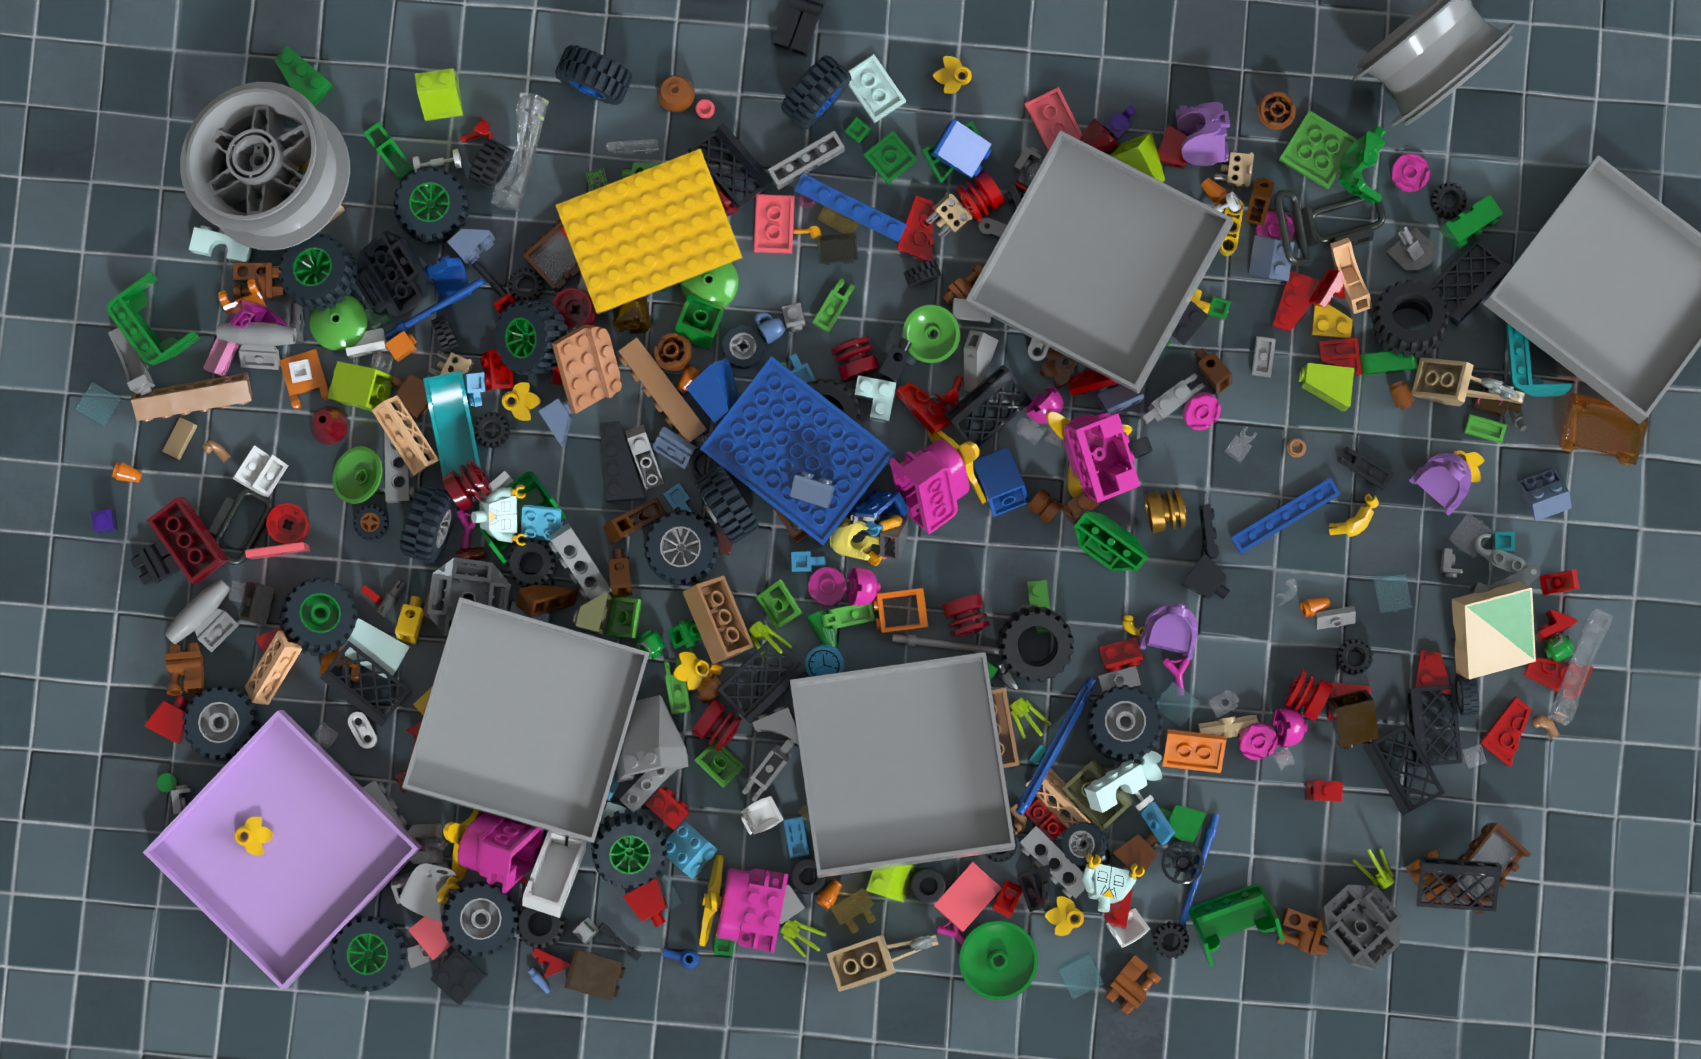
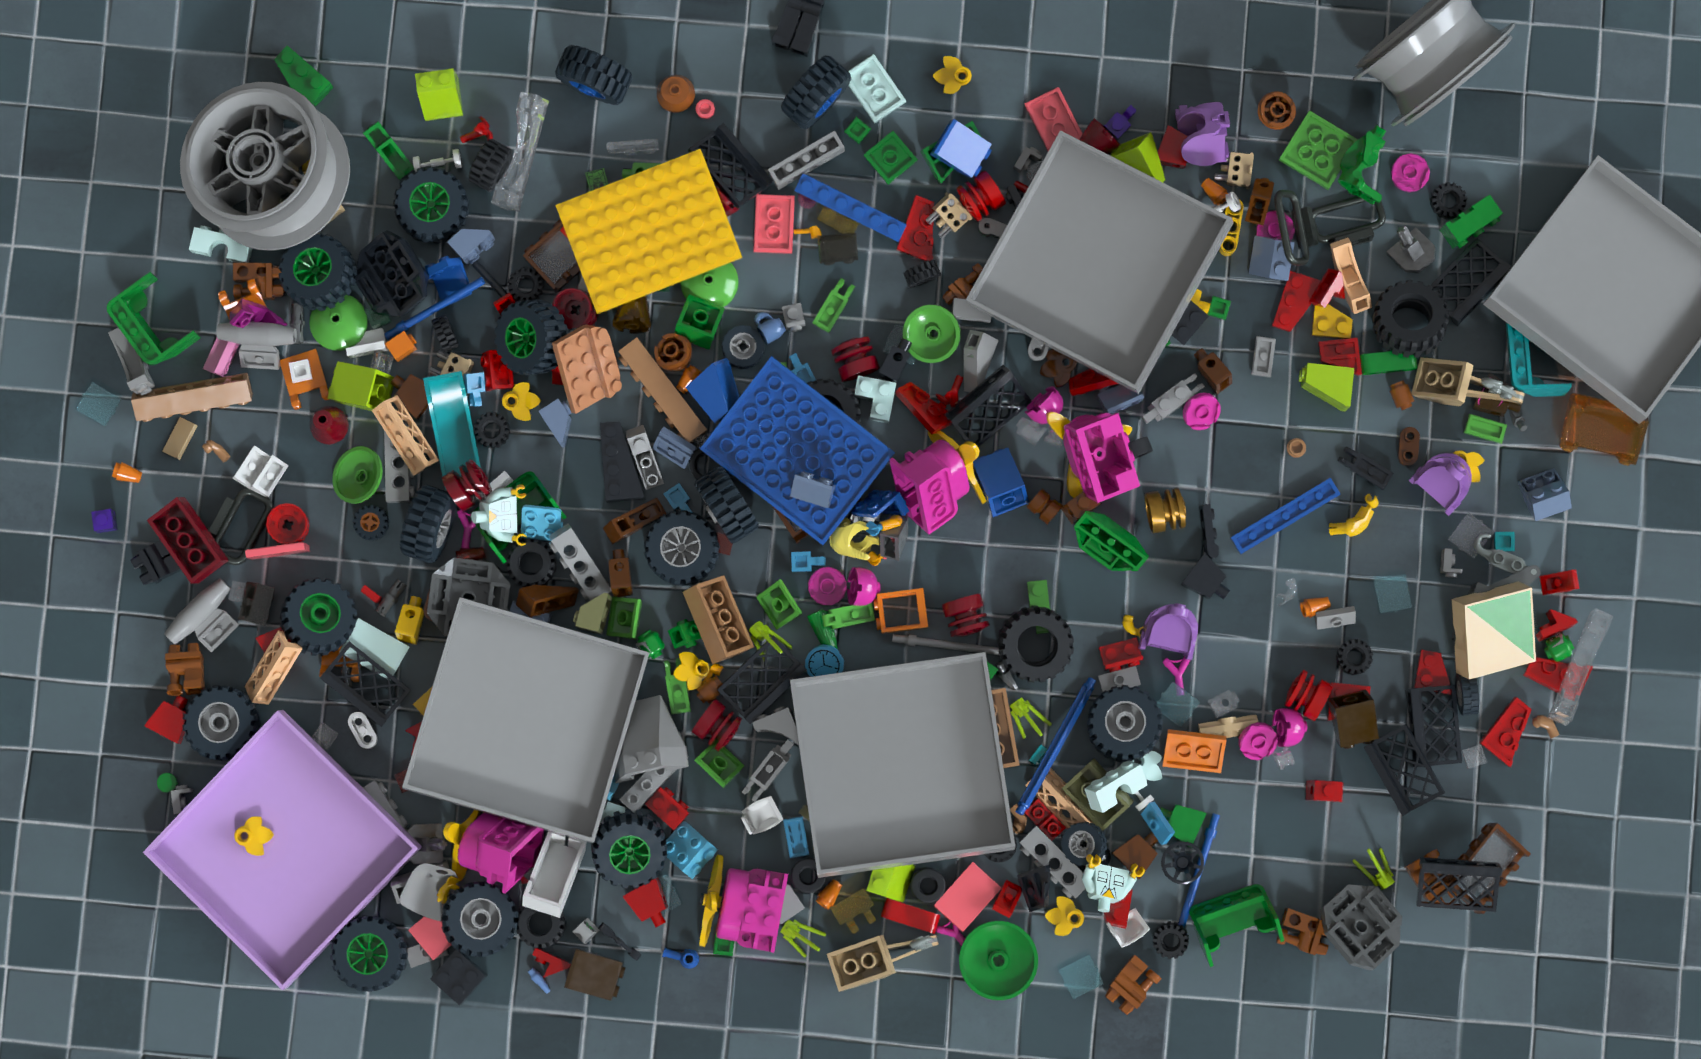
(910, 915): none -> red beam
(1239, 446): clear plate -> none
(1406, 445): none -> reddish brown plate

